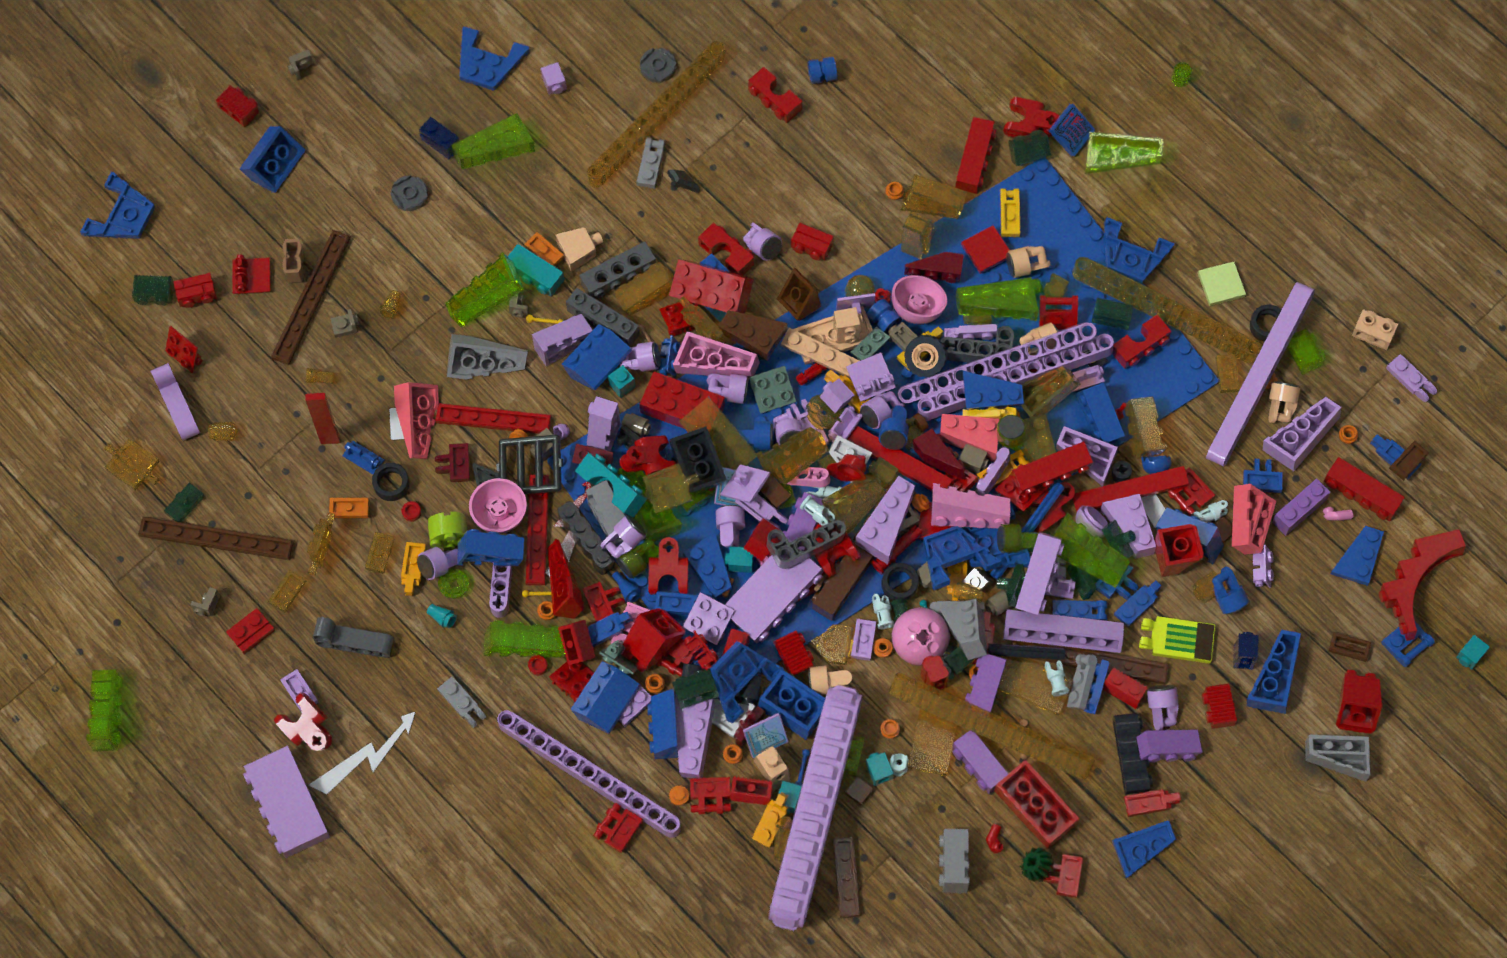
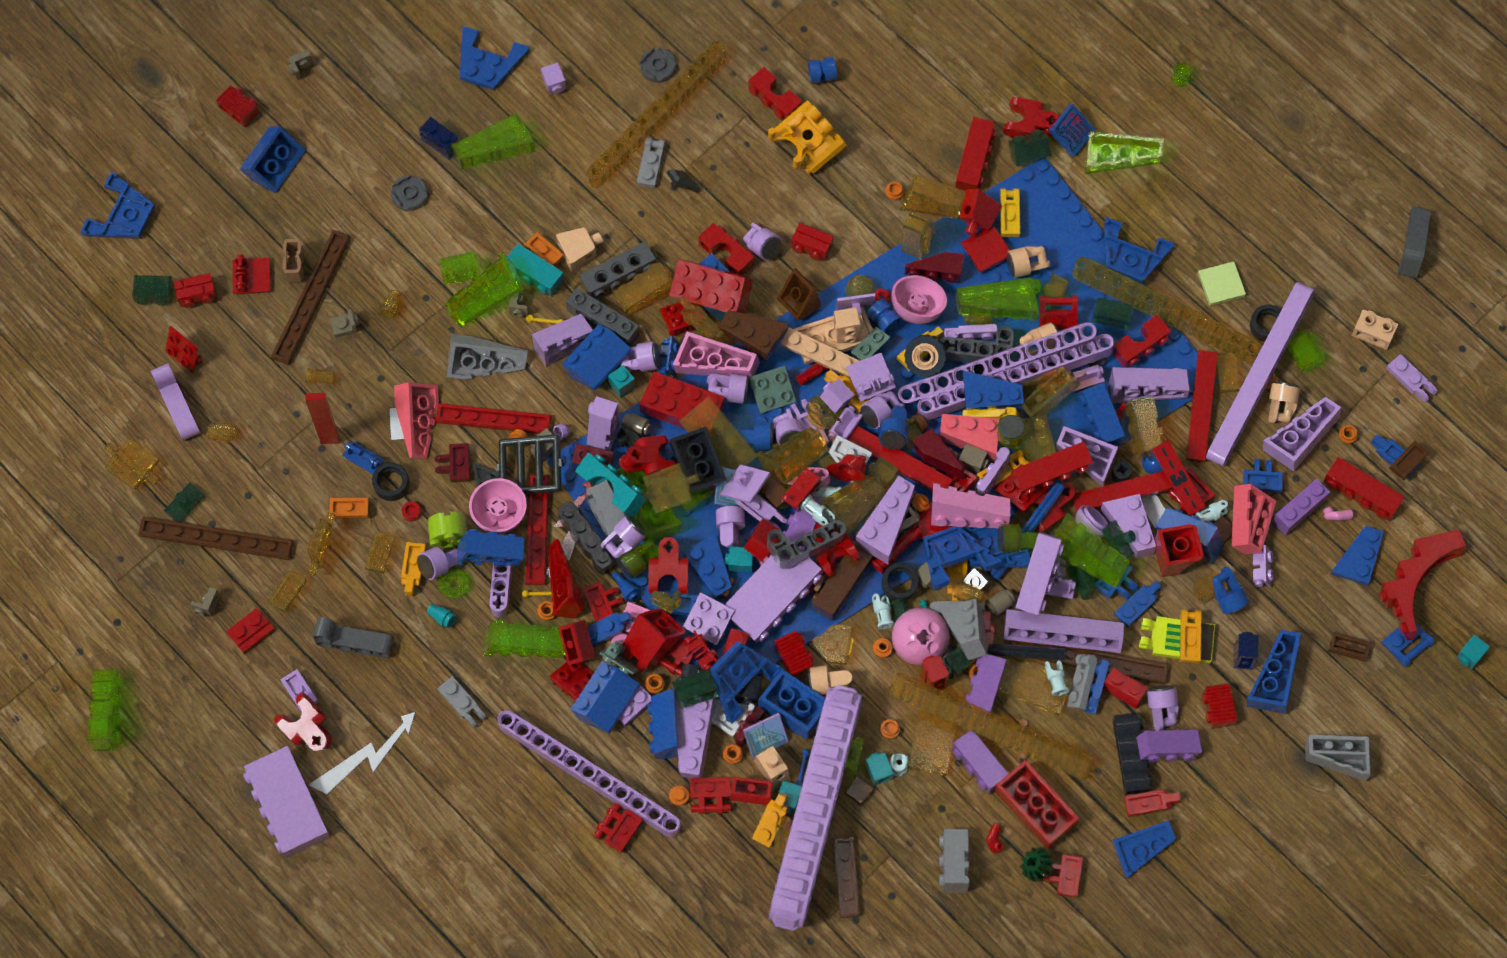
(459, 267): none -> clear neon green brick
(537, 665): red tile -> none
(664, 601): none -> clear yellow bracket
(801, 488): none -> red hinge
(820, 148): none -> light orange piece
(863, 639): lavender plate -> none
(901, 335): dark tan bracket -> none
(978, 211): none -> red torso
(1012, 585): clear green tile -> none
(1080, 609): blue plate -> none
(1148, 382): none -> lavender wedge
(1178, 477): none -> red tile
(1190, 636): none -> light orange plate
(1201, 406): none -> red tile
(1359, 703): red hips -> none
(1414, 242): none -> dark grey beam

